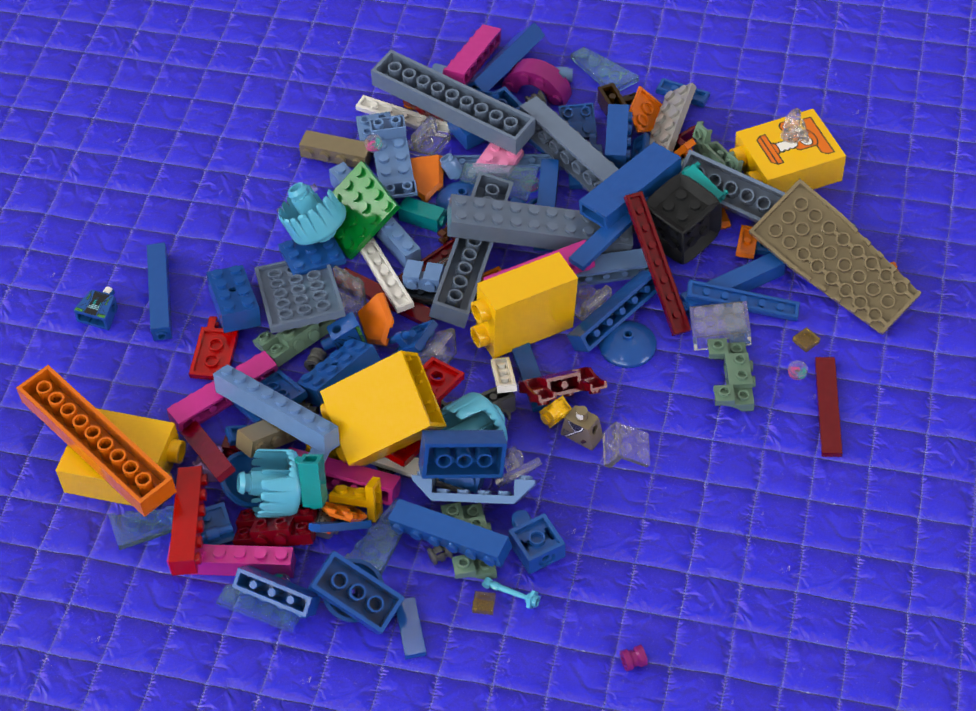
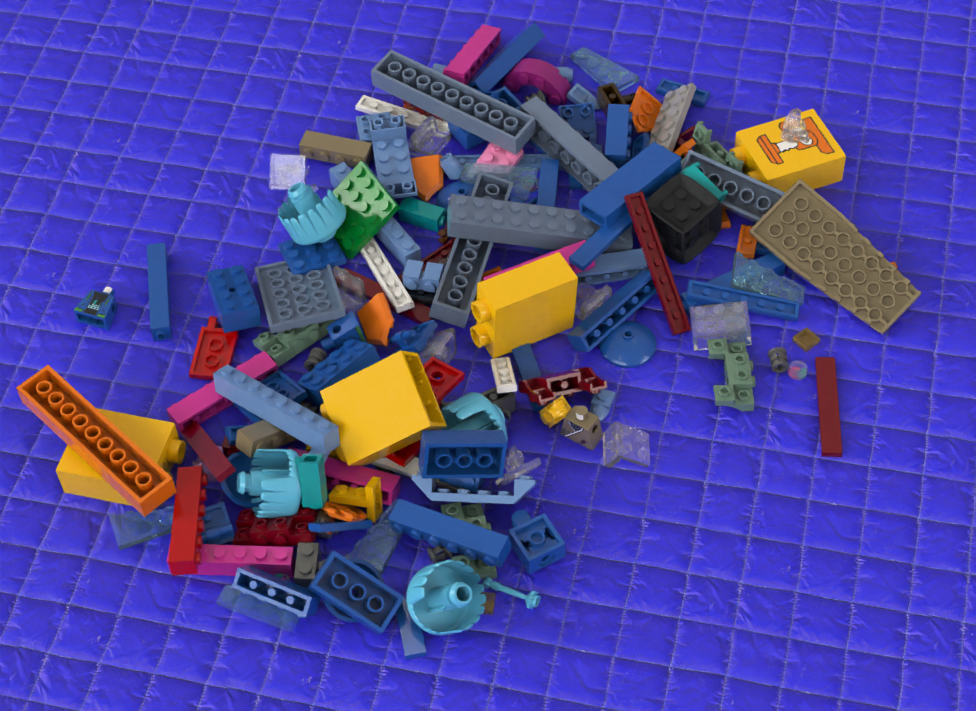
(287, 170): none -> clear bracket
(307, 563): none -> dark grey brick
(373, 143): clear tile -> none
(445, 598): none -> medium azure piece
(580, 95): none -> medium blue plate
(602, 403): none -> medium blue plate
(633, 658): magenta wheel -> none
(754, 278): none -> clear light blue wing
(780, 359): none -> dark grey bush

